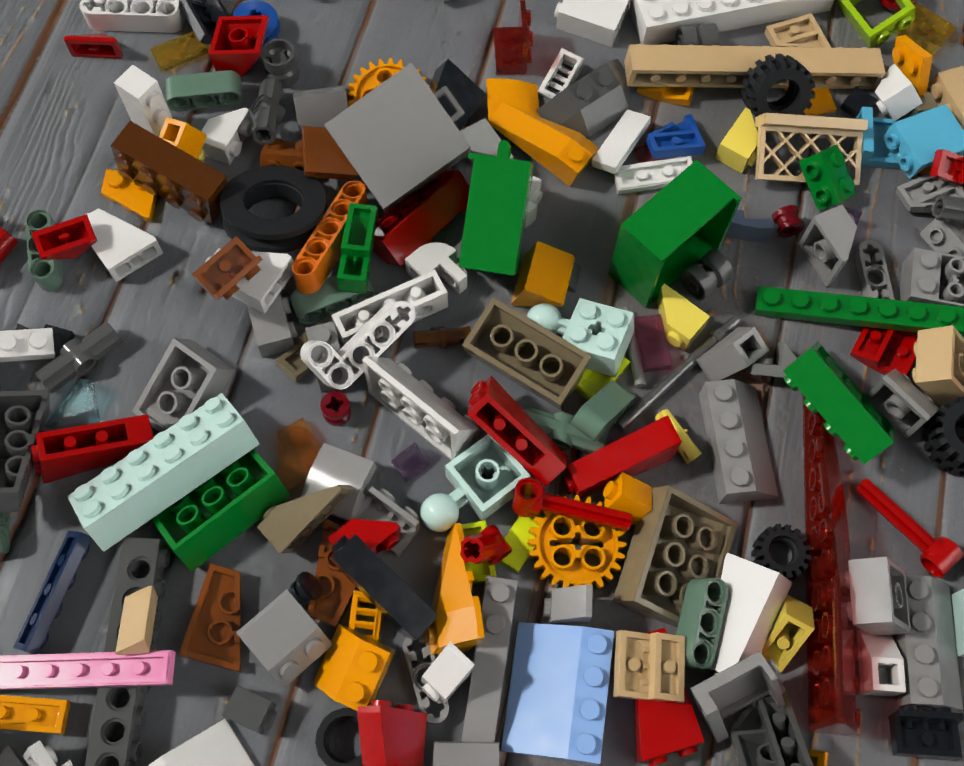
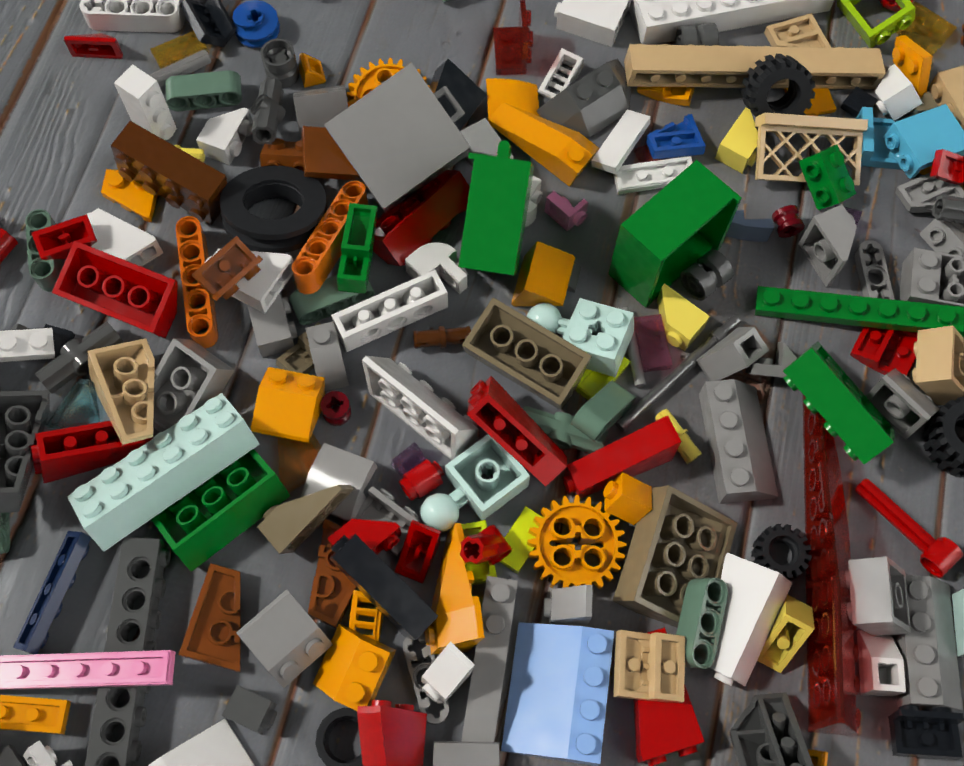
(118, 289): none -> red slope
(125, 387): none -> tan wedge
(137, 622): tan slope -> none
(182, 67): none -> light grey axle
(183, 136): light orange brick -> none
(195, 294): none -> orange beam
(237, 42): red slope -> none
(288, 404): none -> light orange slope
(305, 588): black pin -> none
(311, 70): none -> light orange slope
(364, 339): white beam -> none
(418, 551): none -> red slope
(422, 479): none -> red brick
(563, 213): none -> bright pink bracket
(564, 506): red axle -> none
(736, 689): light grey panel -> none

